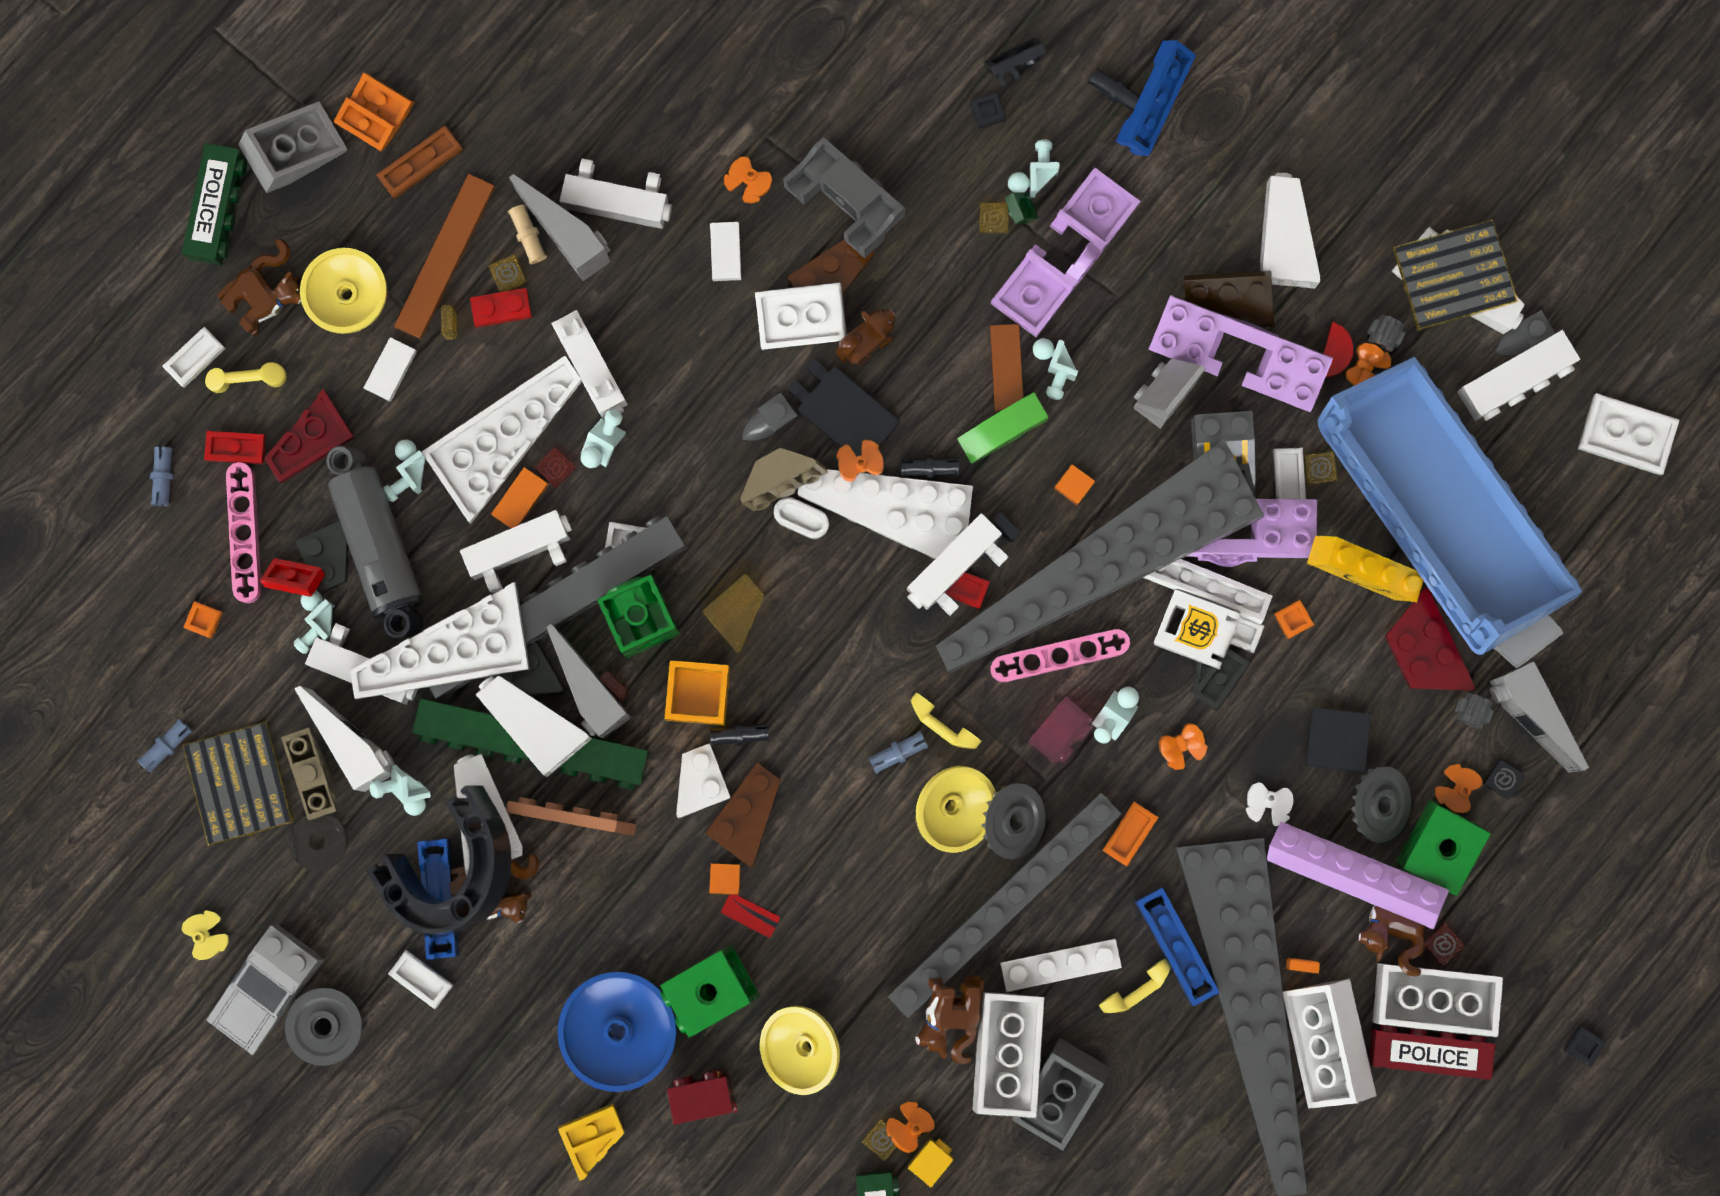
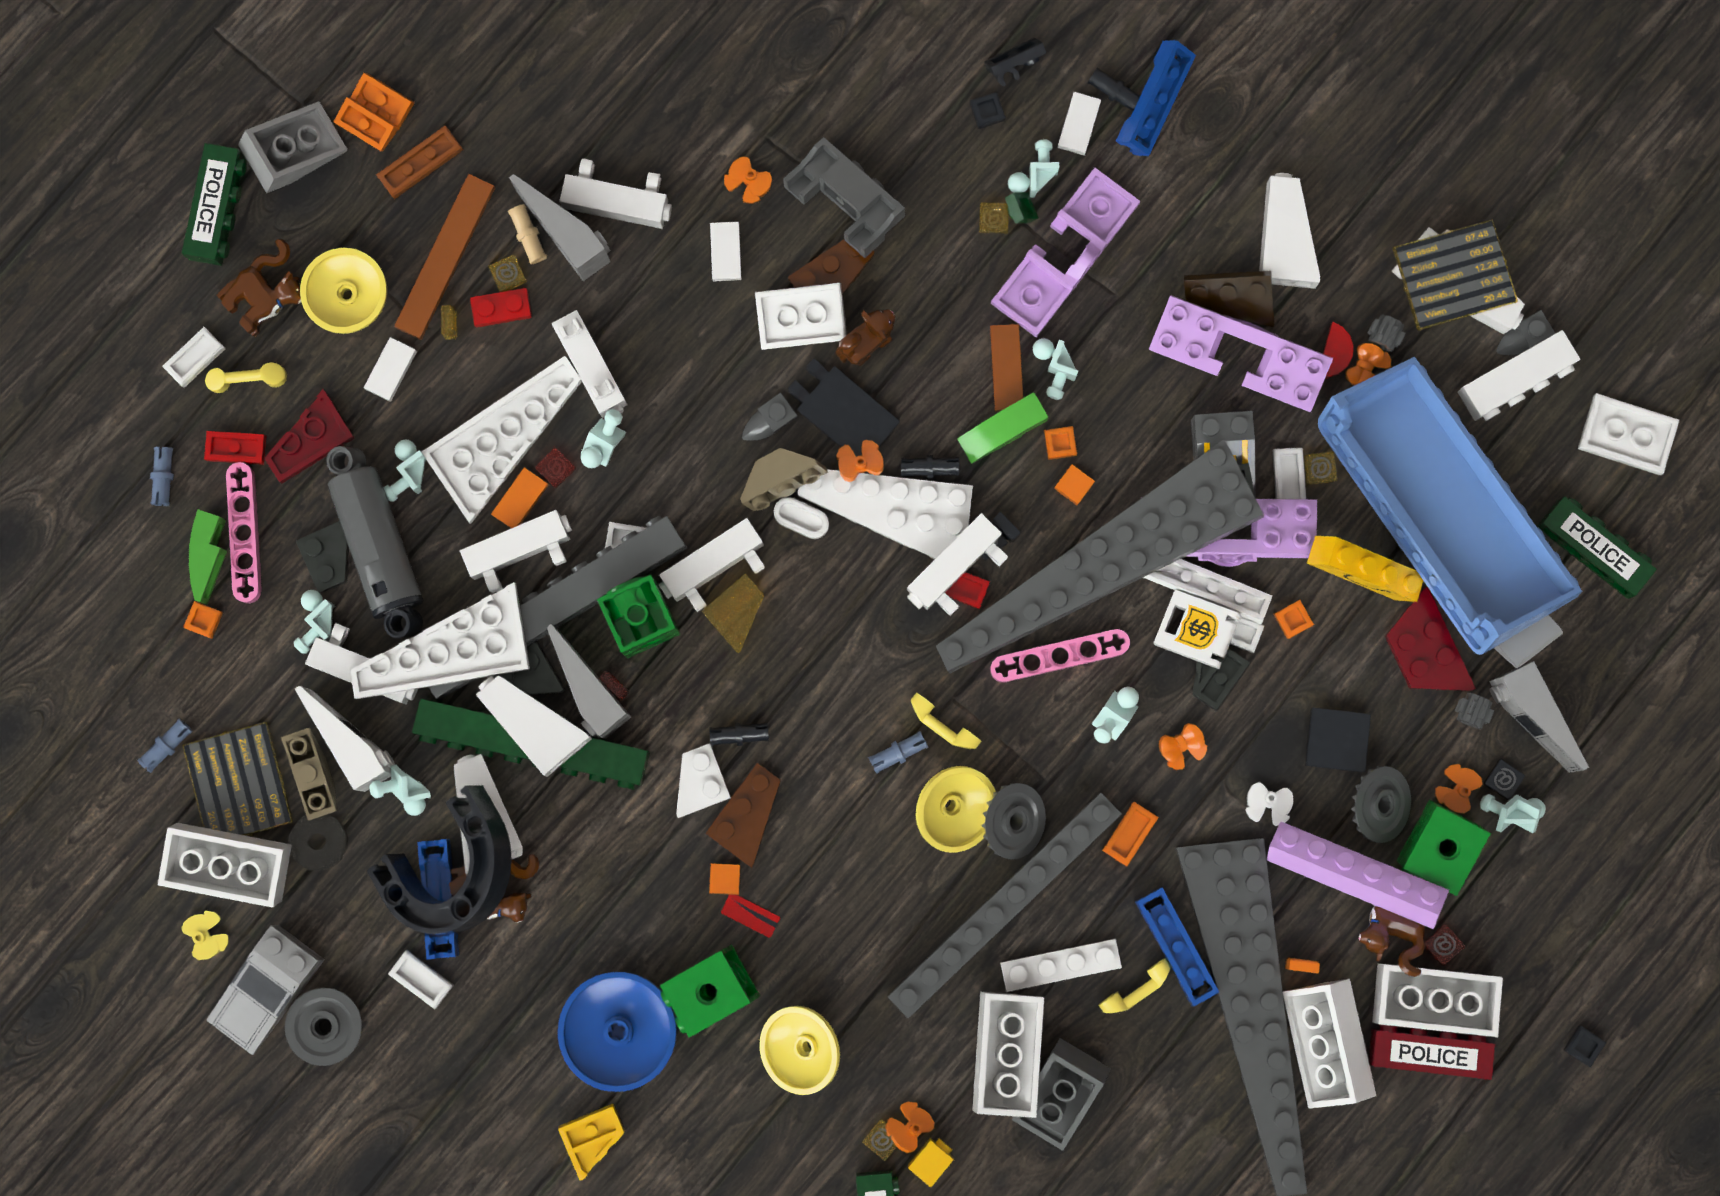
(204, 555): none -> bright green slope
(224, 864): none -> white brick
(292, 577): red plate -> none
(577, 817): nougat wing -> none
(697, 693): light orange piece -> none
(701, 1097): dark red brick -> none
(710, 561): none -> white brick
(949, 1013): reddish brown animal -> none
(1060, 443): none -> orange tile
(1060, 731): clear pink brick -> none
(1079, 123): none -> white tile
(1168, 390): light grey slope -> none
(1516, 811): none -> light aqua piece
(1596, 547): none -> dark green brick

